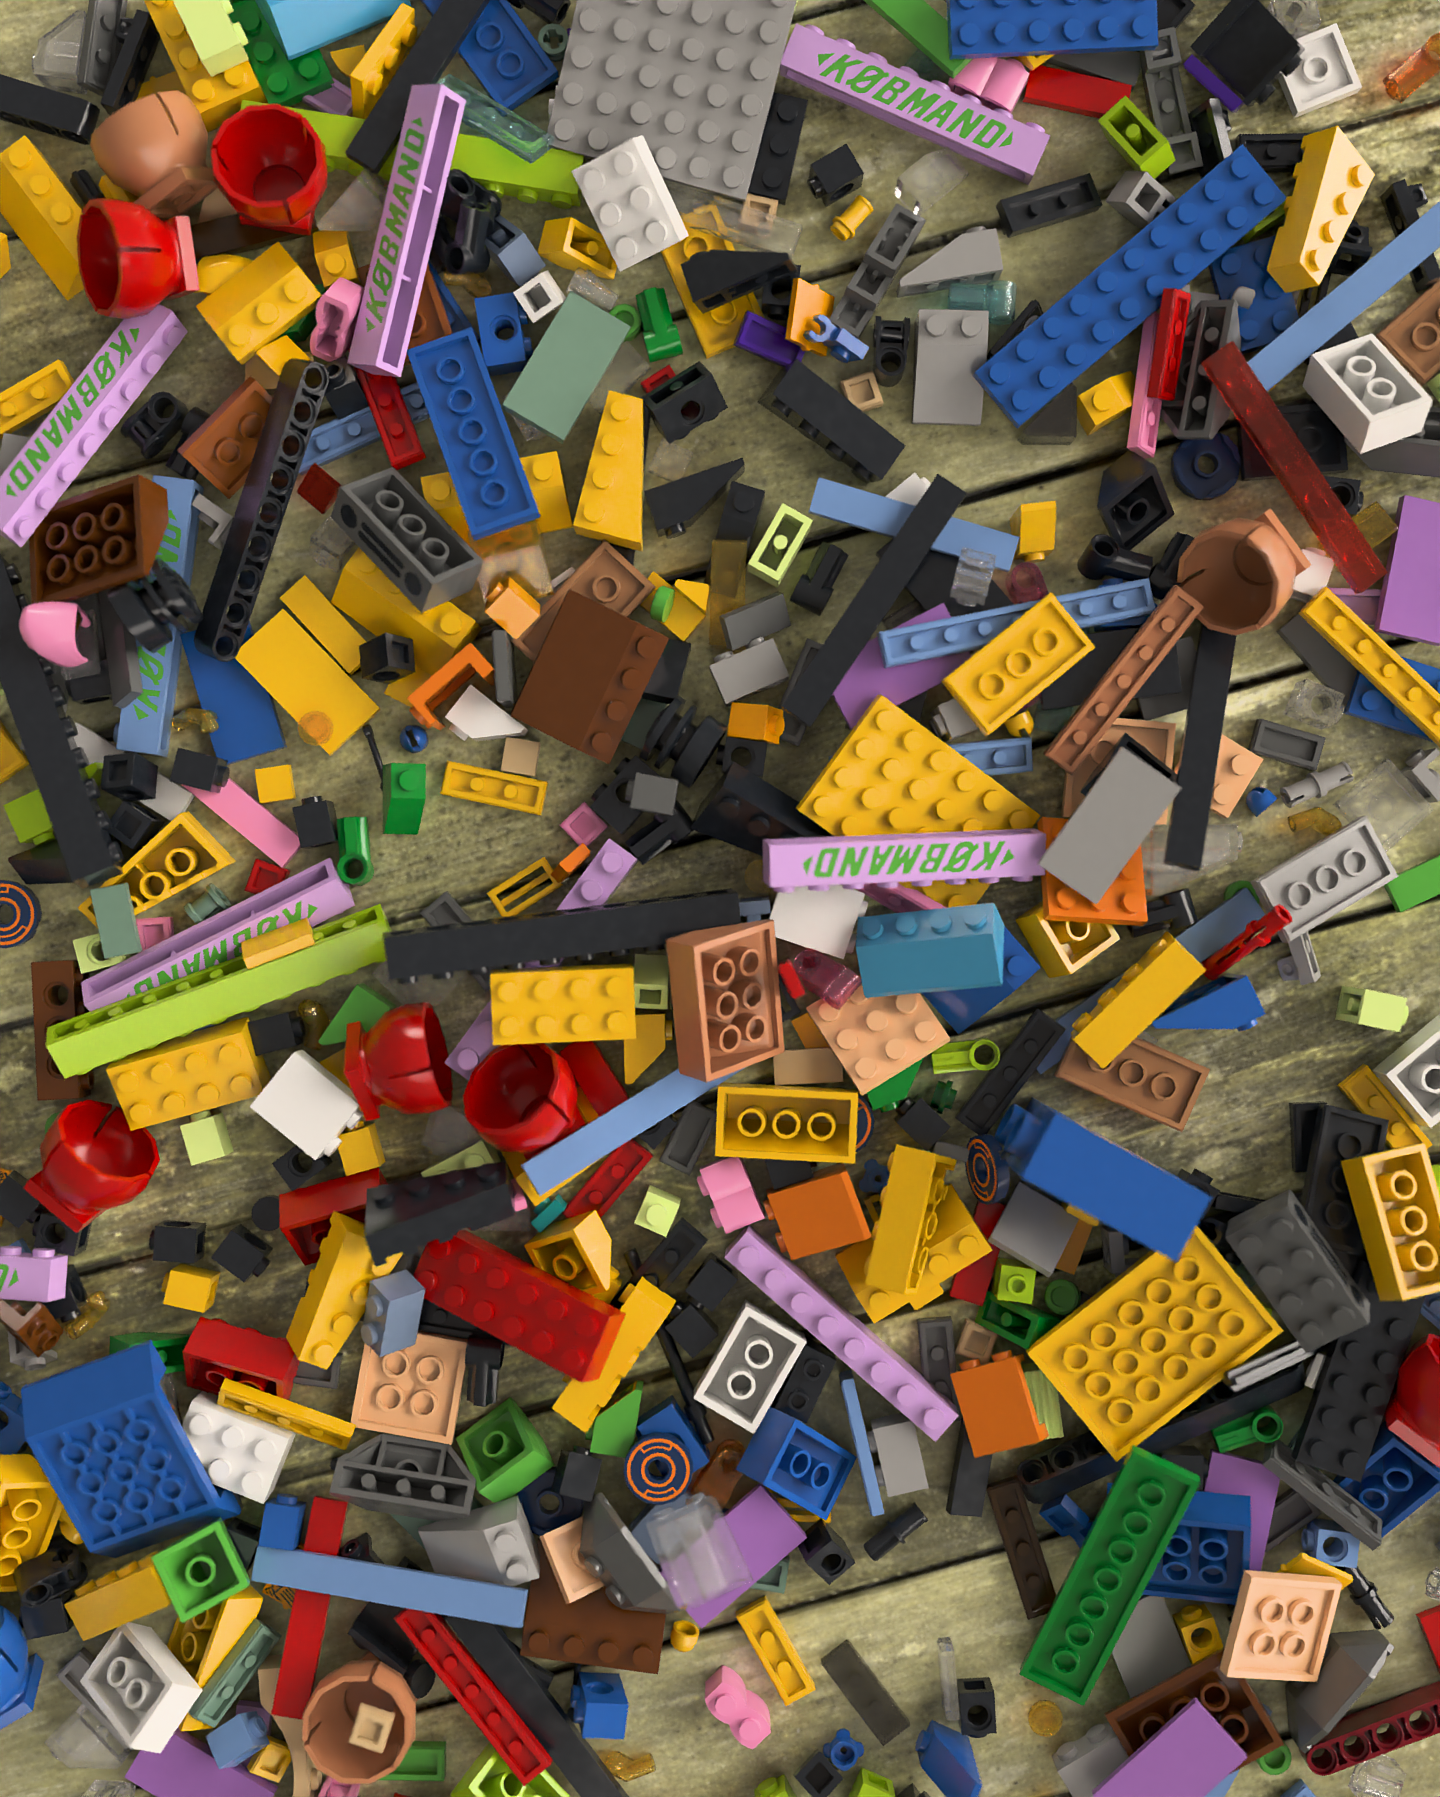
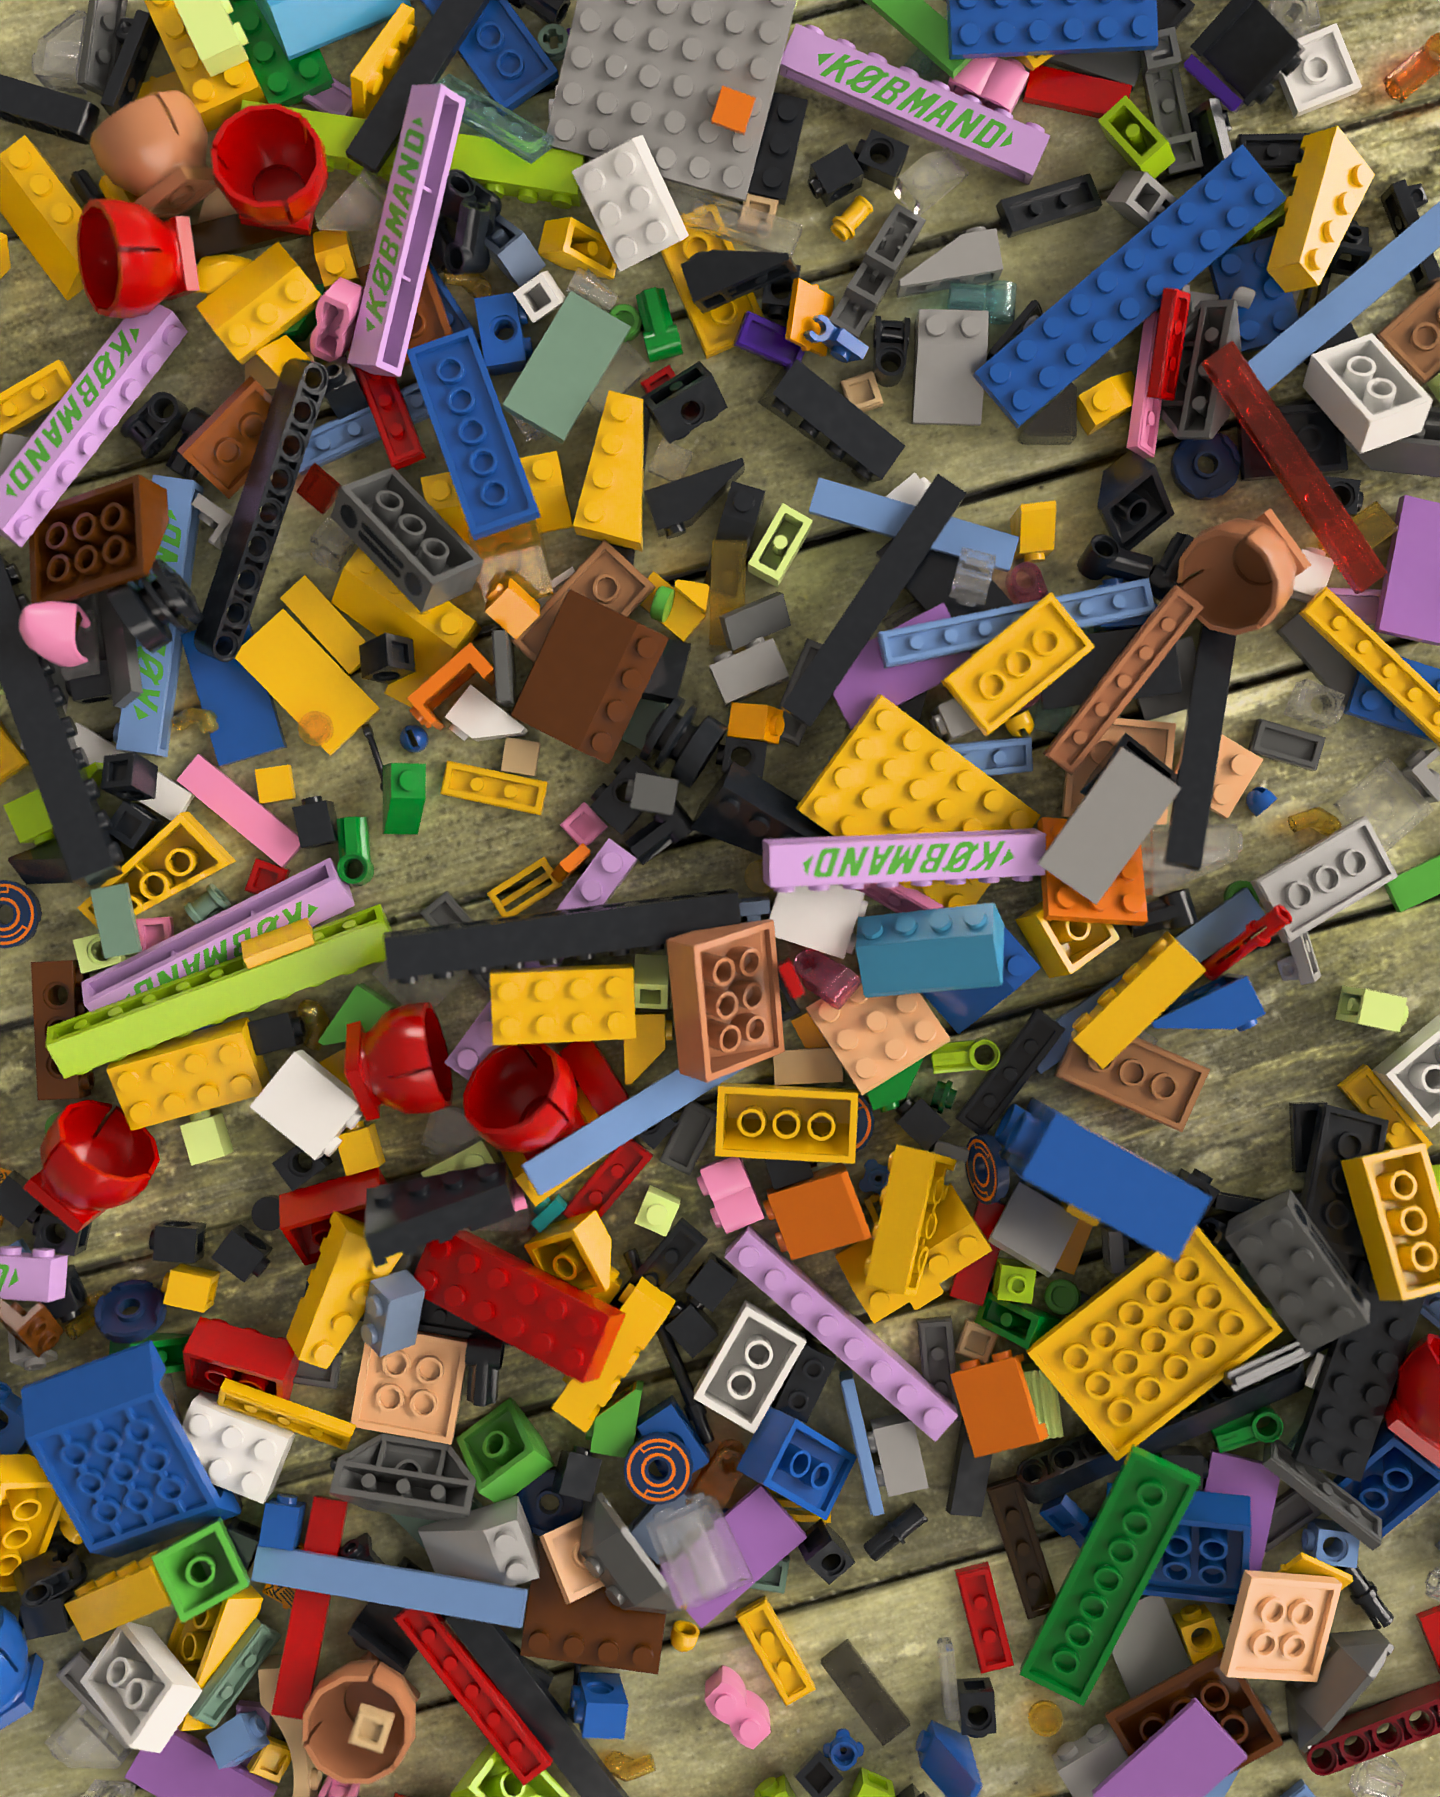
(132, 1327): none -> dark blue tile
(200, 770): black brick -> none
(348, 58): yellow tile -> none
(420, 1678): black tile -> none
(422, 1763): bright green tile -> none
(733, 110): none -> orange tile
(816, 585): black piece -> none
(884, 173): none -> black brick
(984, 1617): none -> red tile
(1276, 1761): bright green tile -> none
(1316, 784): light grey pin -> none

